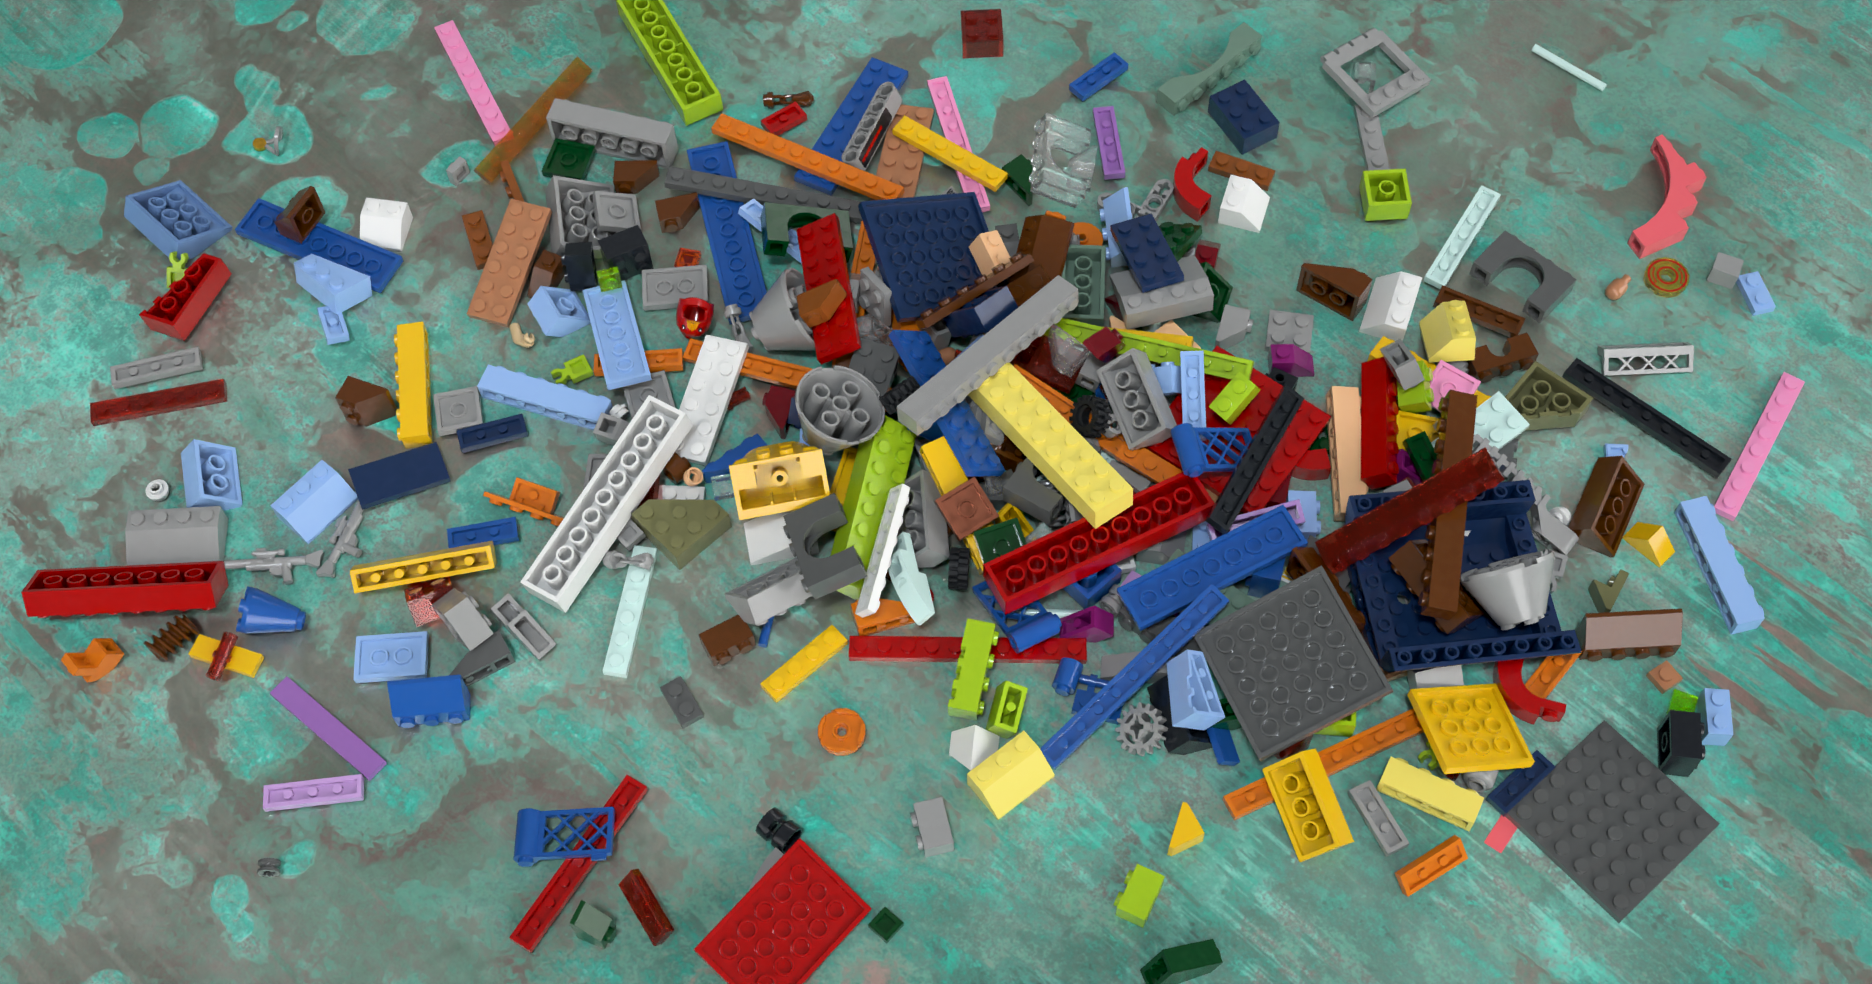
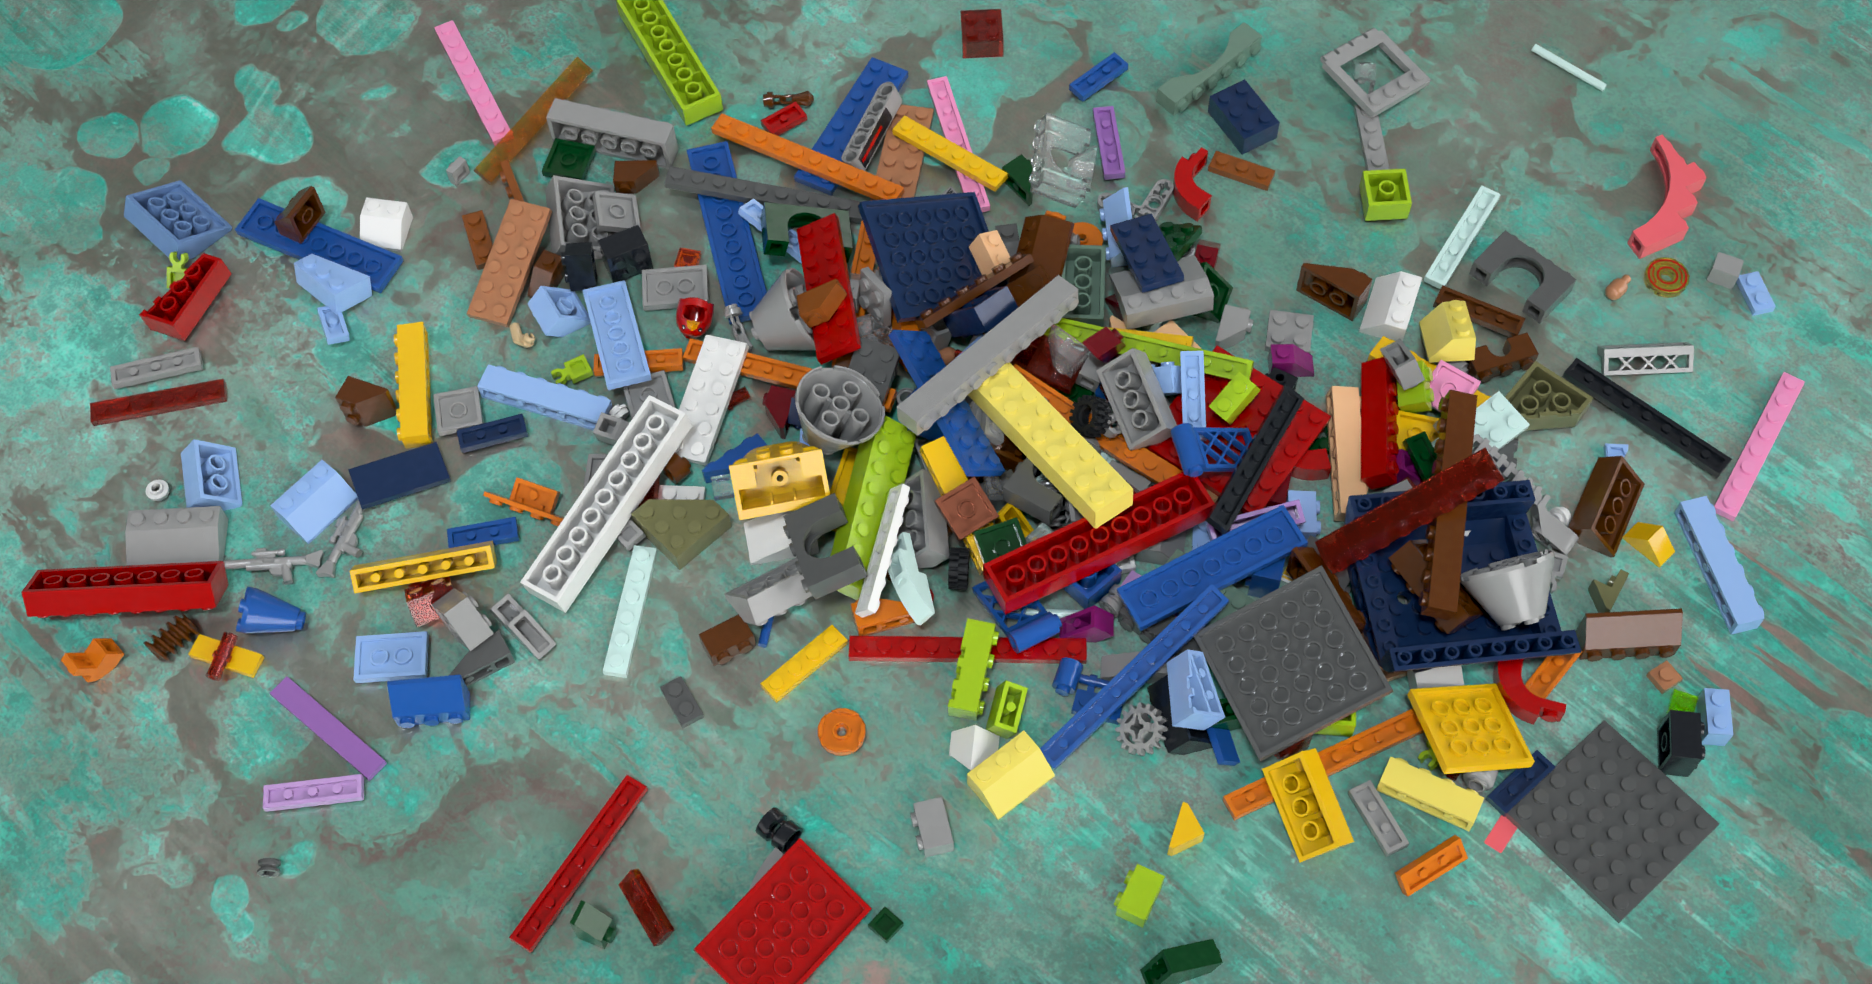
(261, 144): light grey piece -> none
(532, 837): blue piece -> none
(609, 279): clear neon green plate -> none
(613, 560): light grey piece -> none
(676, 211): reddish brown slope -> none
(696, 478): light nougat hinge -> none
(898, 394): black tyre -> none
(1243, 204): white slope -> none

